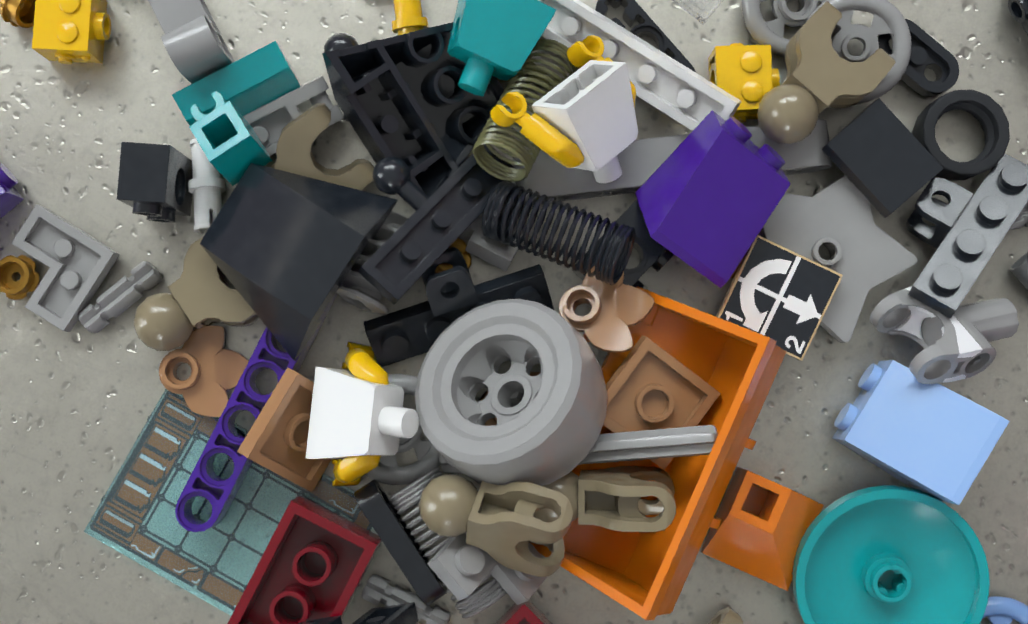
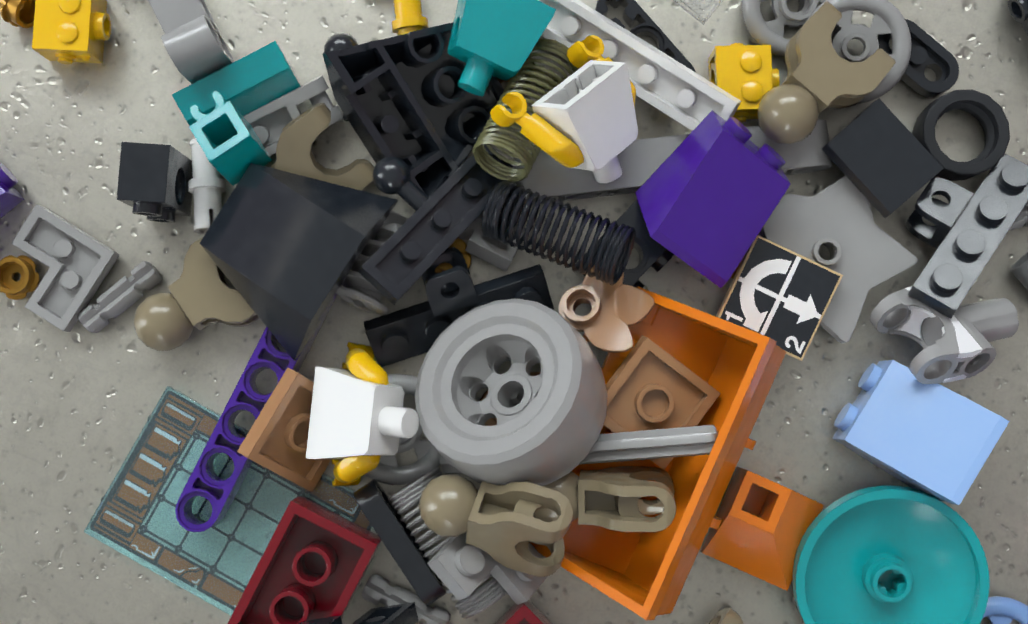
(212, 371): medium nougat plate -> none

